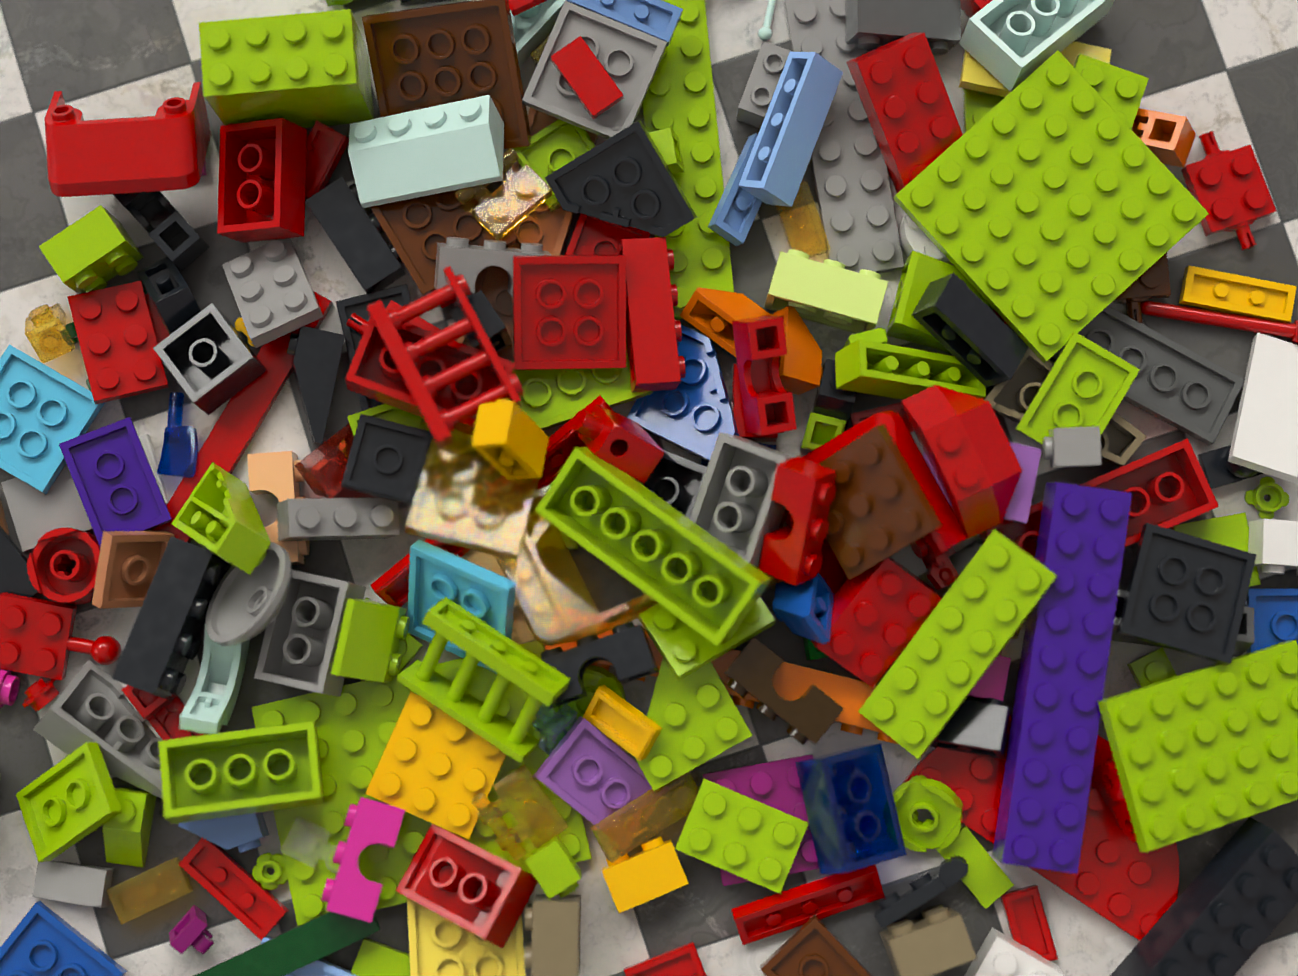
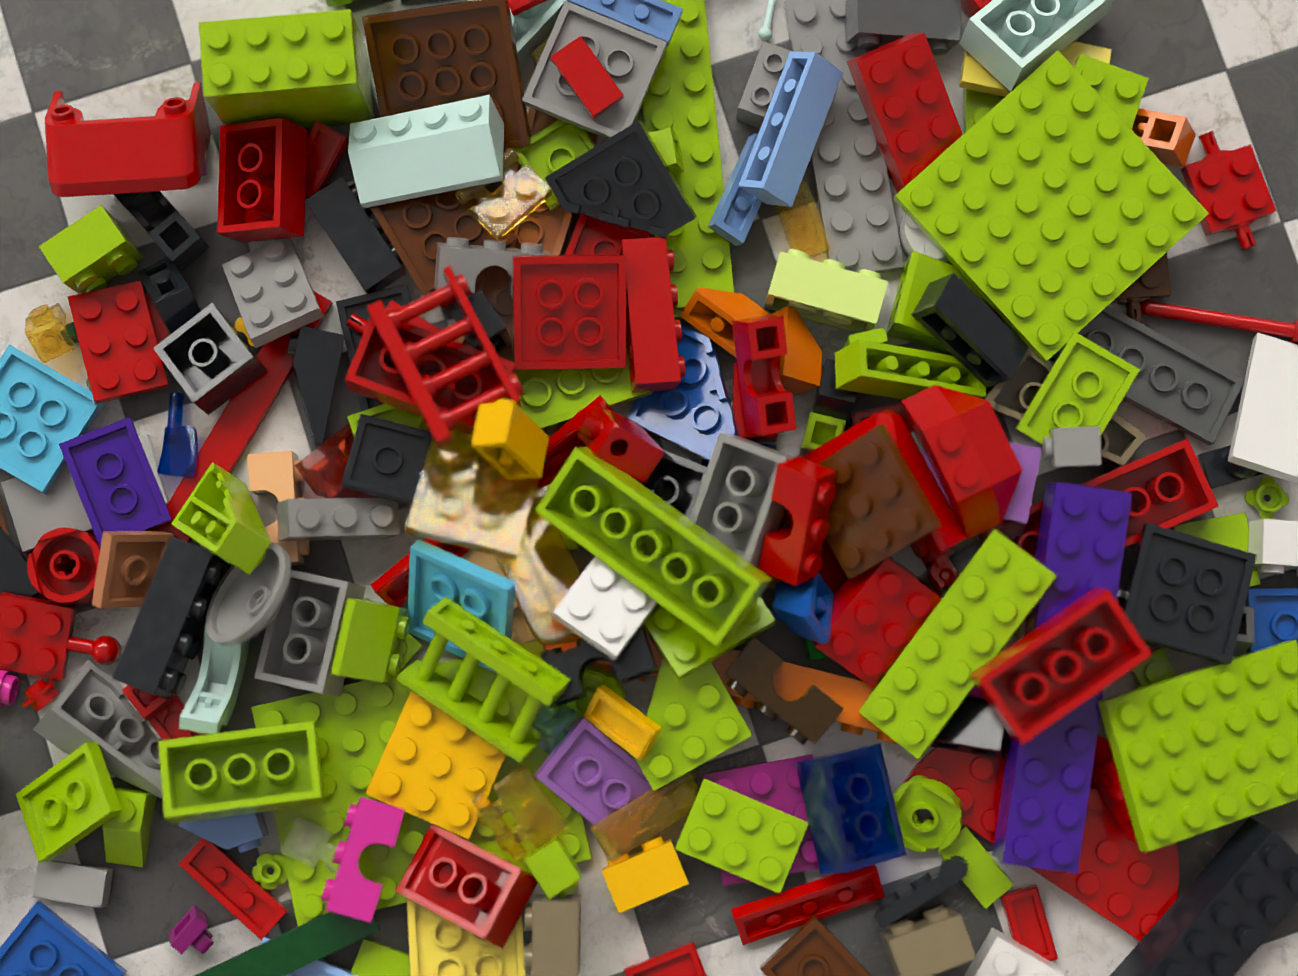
(149, 890): clear yellow plate -> none
(604, 608): none -> white plate
(1060, 664): none -> red brick
(1237, 294): yellow plate -> none

